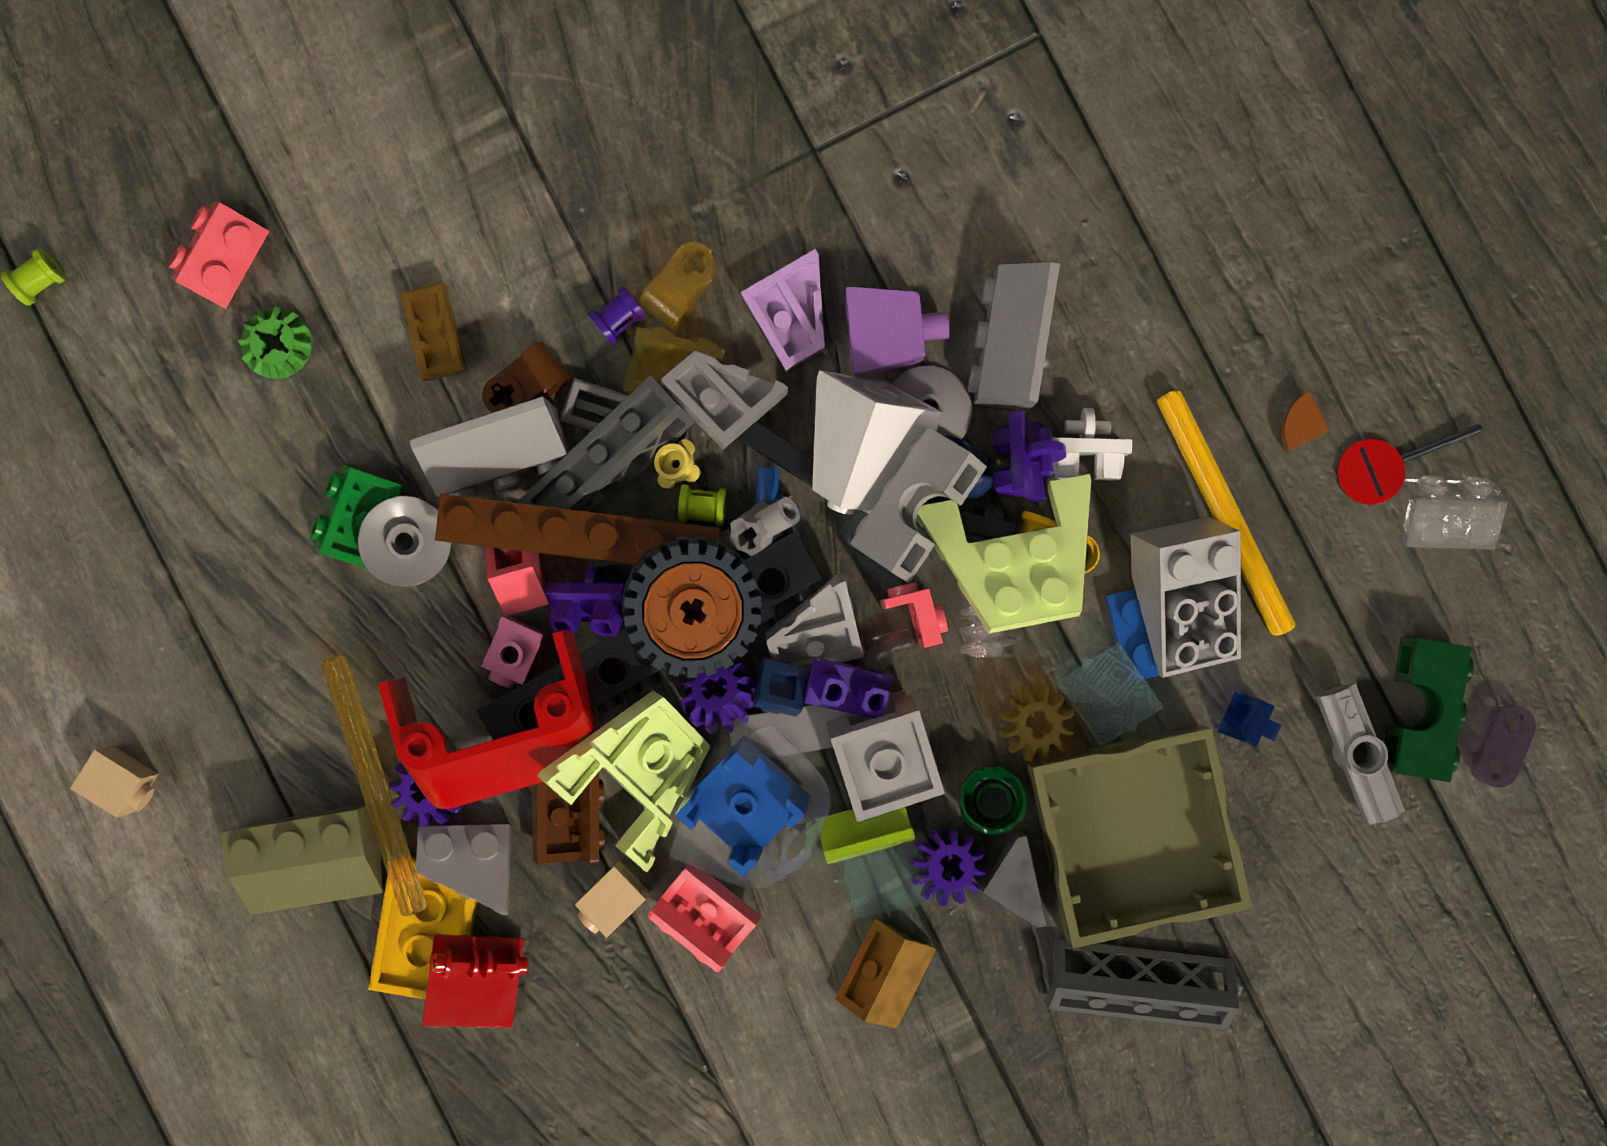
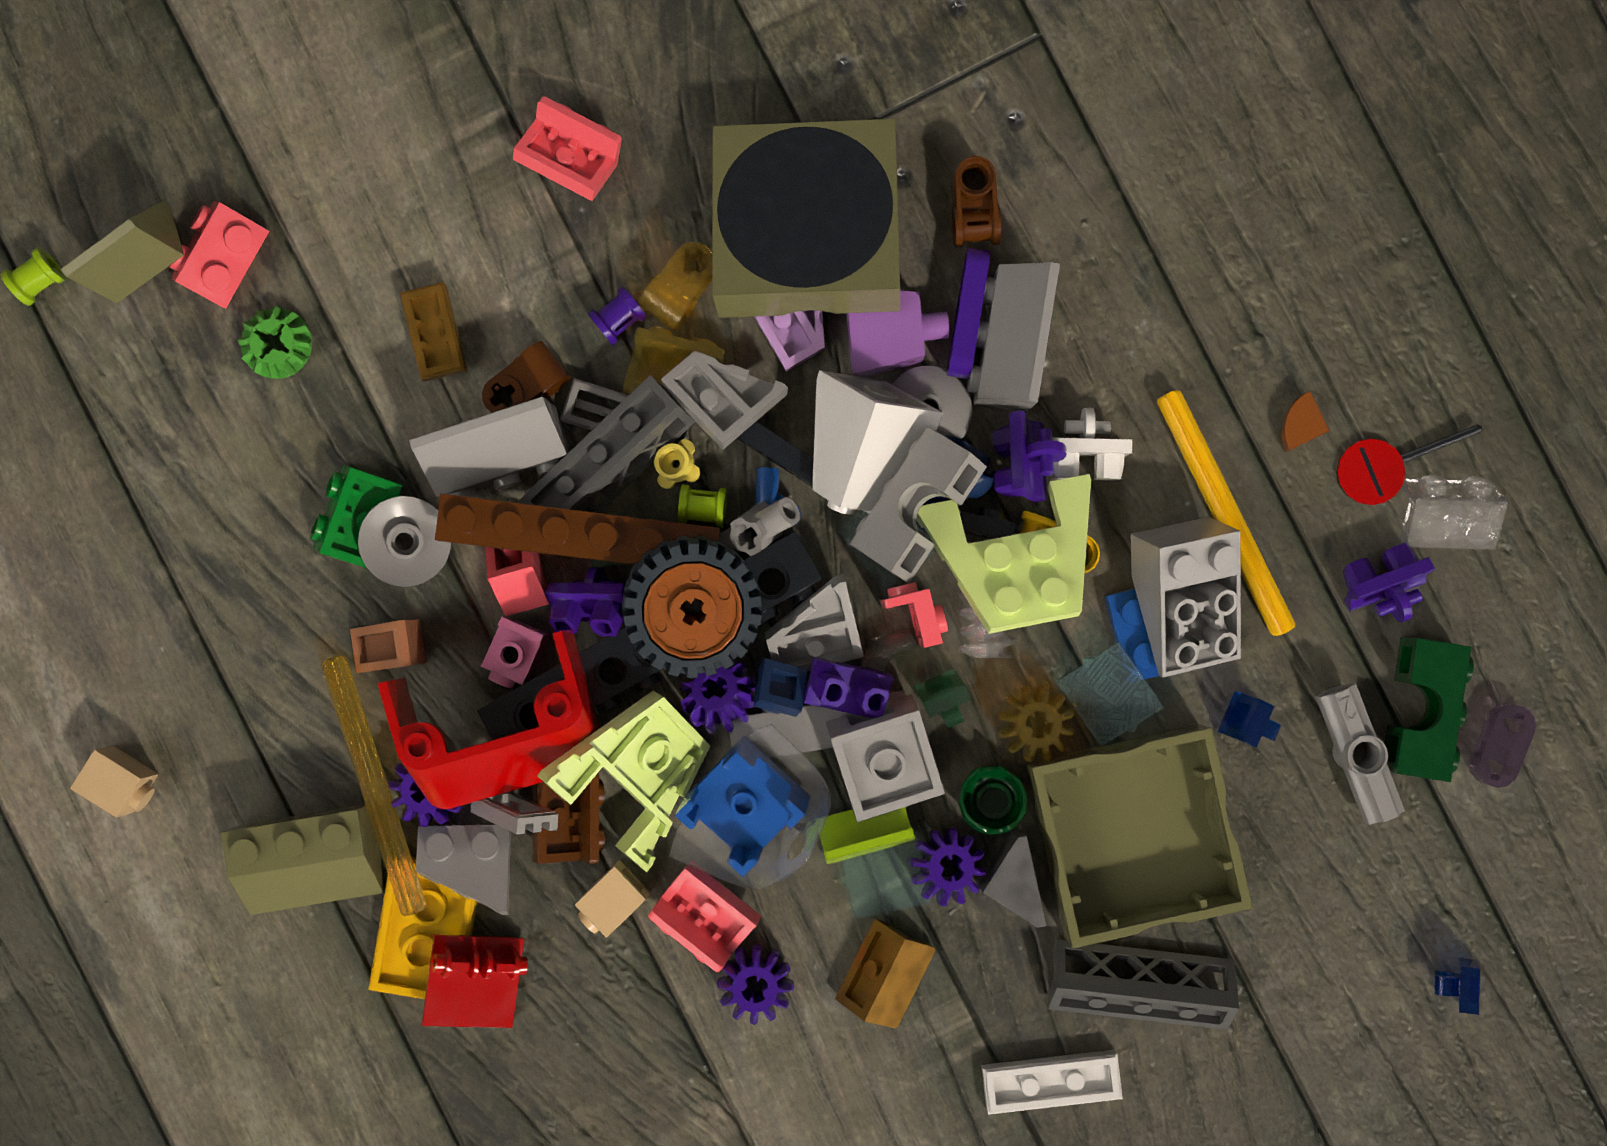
(129, 254): none -> olive slope
(388, 645): none -> nougat slope
(515, 813): none -> light grey tile
(569, 149): none -> coral bracket
(752, 1001): none -> dark purple gear
(805, 218): none -> black tile
(943, 695): none -> clear green tile
(968, 313): none -> dark purple beam
(977, 212): none -> reddish brown piece
(1051, 1082): none -> white tile
(1404, 574): none -> dark purple hips
(1464, 985): none -> clear blue tile

